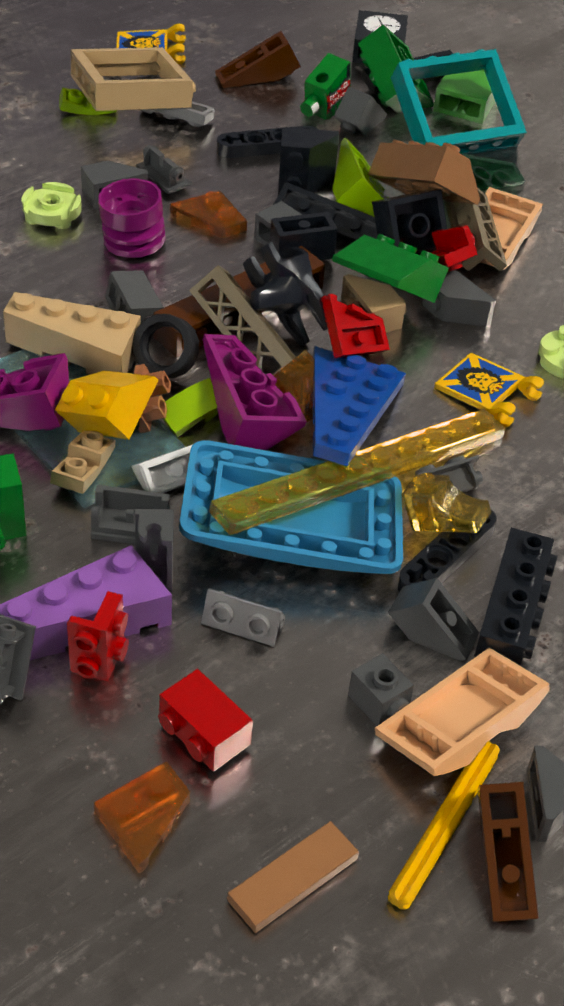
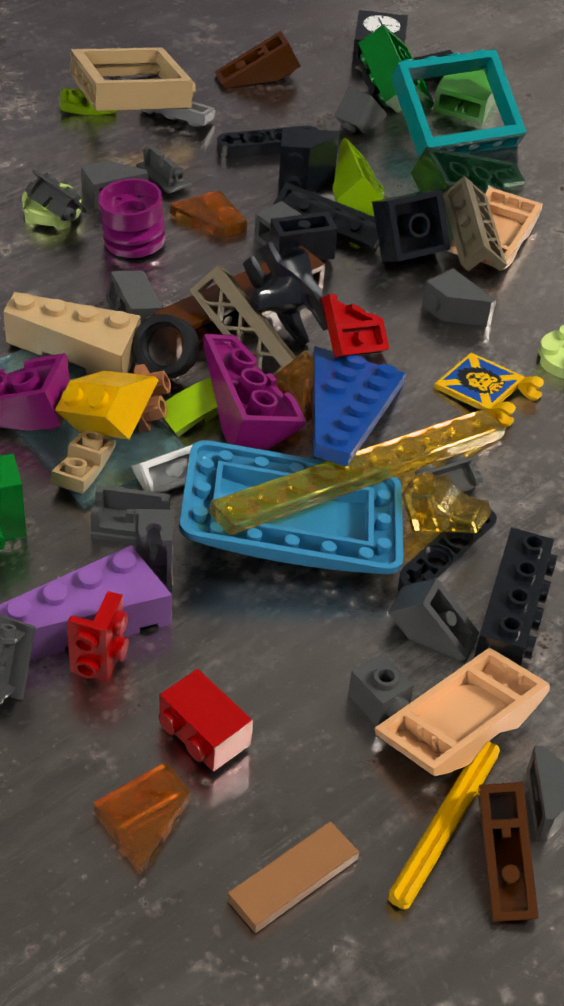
(48, 188): none -> dark grey hinge
(155, 39): flag -> none
(242, 617): light grey hinge -> none
(326, 87): green torso -> none
(375, 299): tan slope -> none
(395, 265): green slope -> none
(426, 167): medium nougat slope -> none
(454, 246): red bracket -> none

